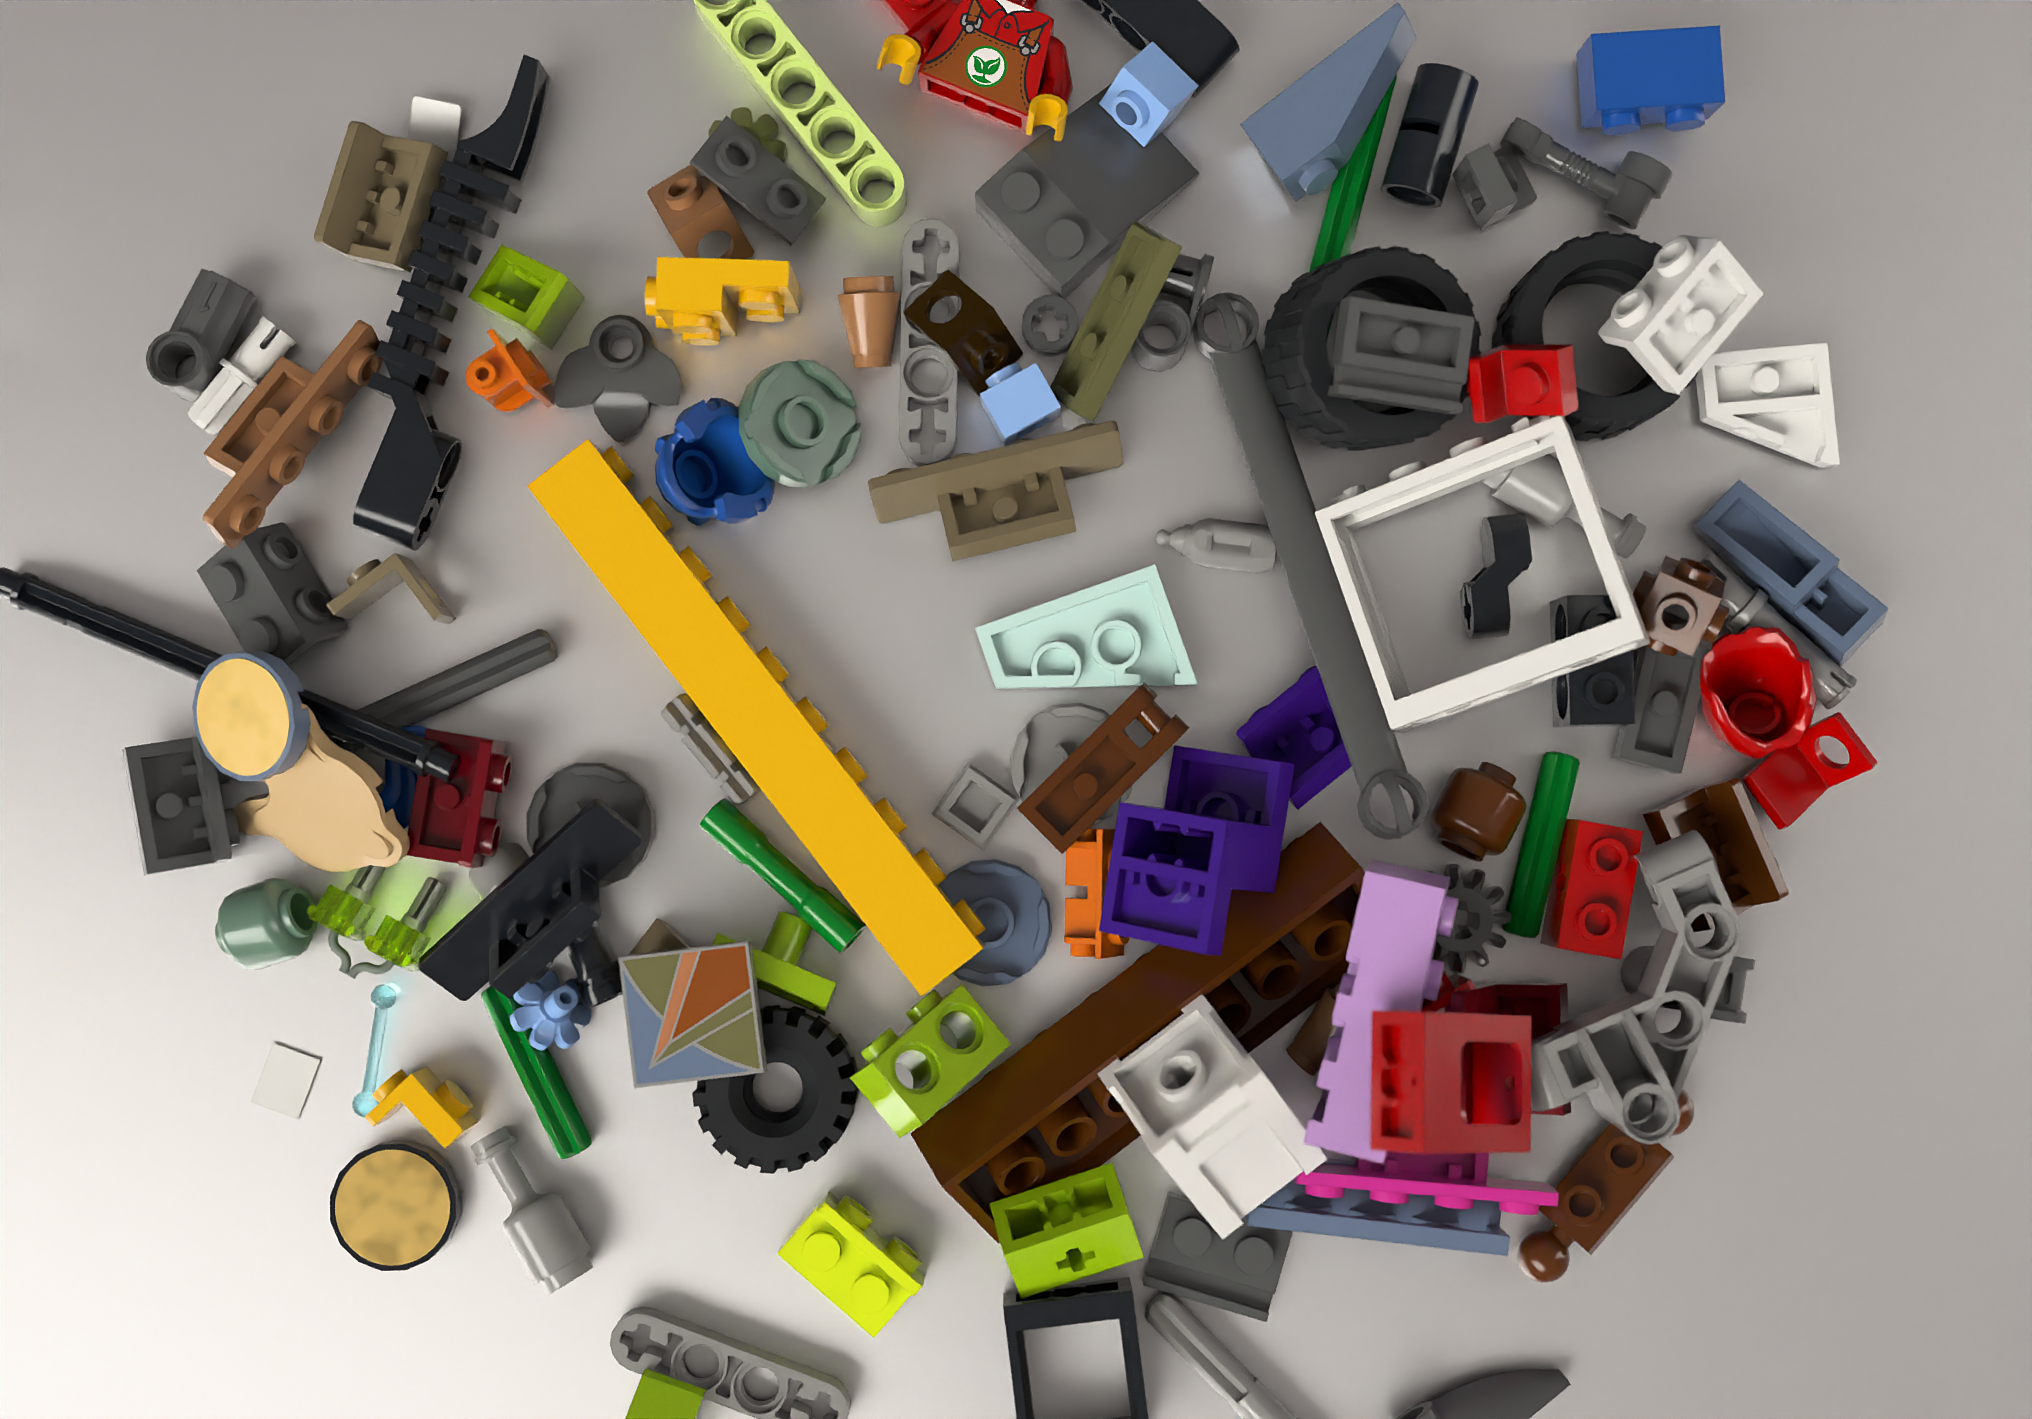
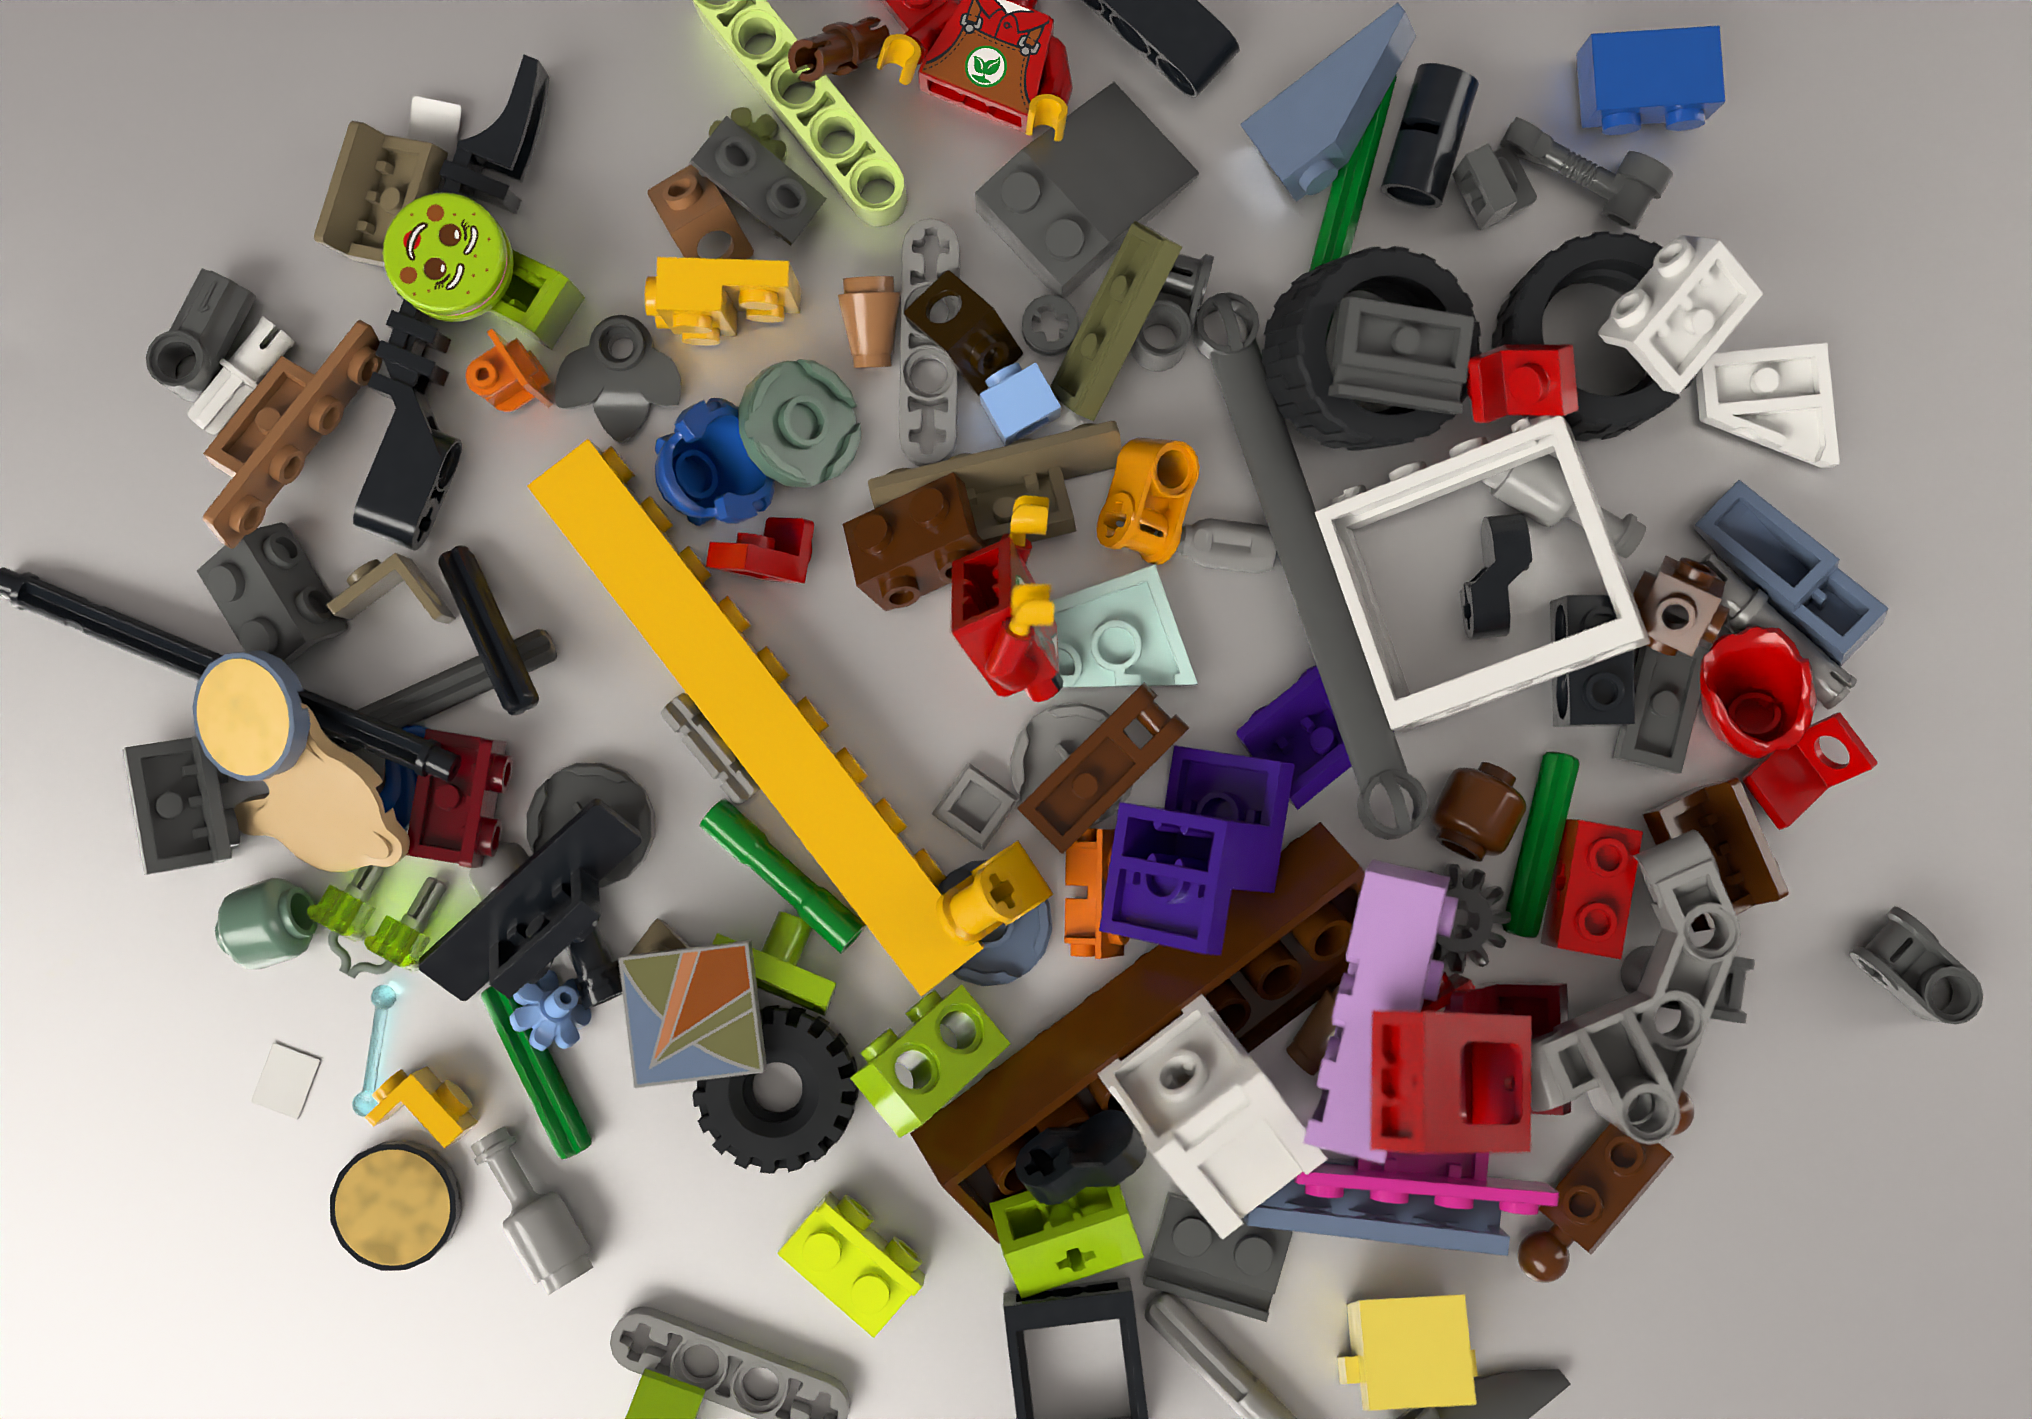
(448, 257): none -> lime head
(488, 630): none -> black axle
(774, 557): none -> red bracket
(837, 49): none -> reddish brown pin
(911, 542): none -> reddish brown bracket
(993, 895): none -> yellow piece
(1004, 615): none -> red torso
(1068, 1159): none -> black piece
(1148, 94): light blue plate -> none
(1149, 498): none -> light orange piece
(1410, 1353): none -> light yellow plate
(1910, 962): none -> dark grey piece

